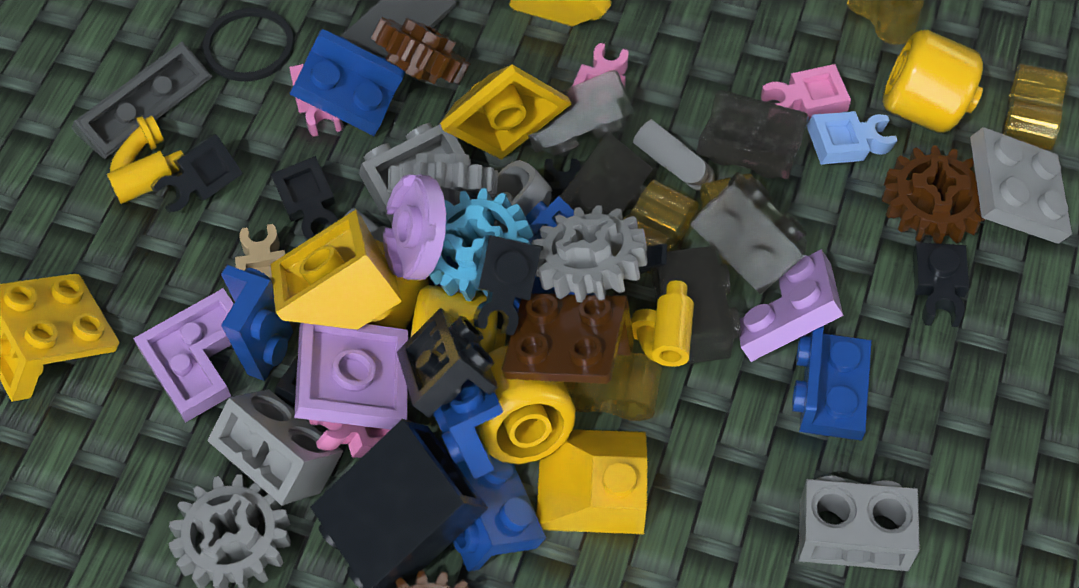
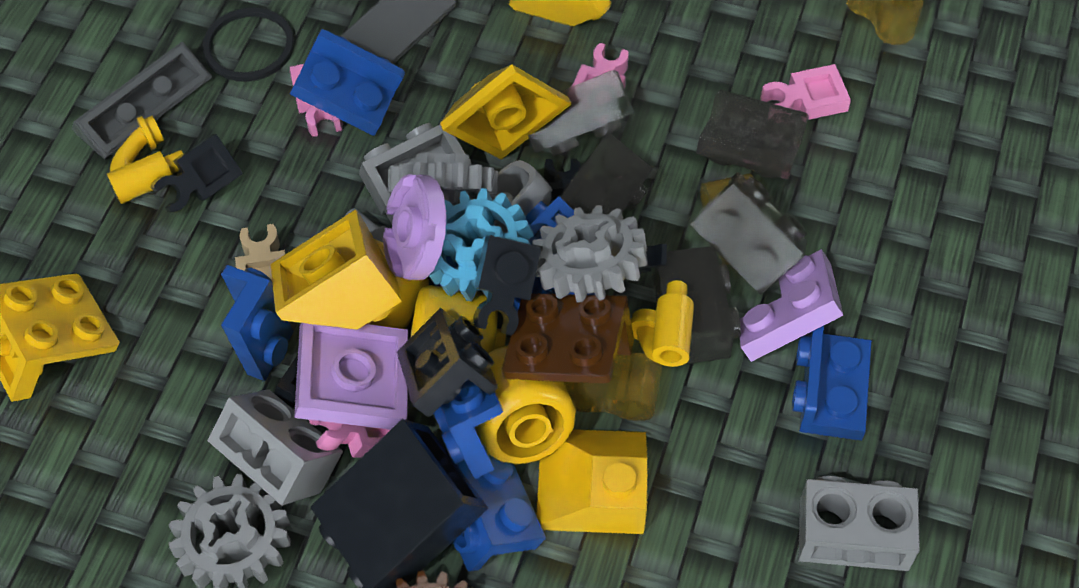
(181, 351): lavender plate -> none
(305, 194): black plate -> none
(420, 50): reddish brown gear -> none
(663, 215): clear yellow axle -> none
(673, 155): light grey bar -> none
(845, 139): light blue plate -> none
(932, 193): reddish brown gear -> none
(934, 82): yellow head -> none
(942, 275): black plate -> none
(1020, 186): light grey plate -> none
(1035, 105): clear yellow axle -> none

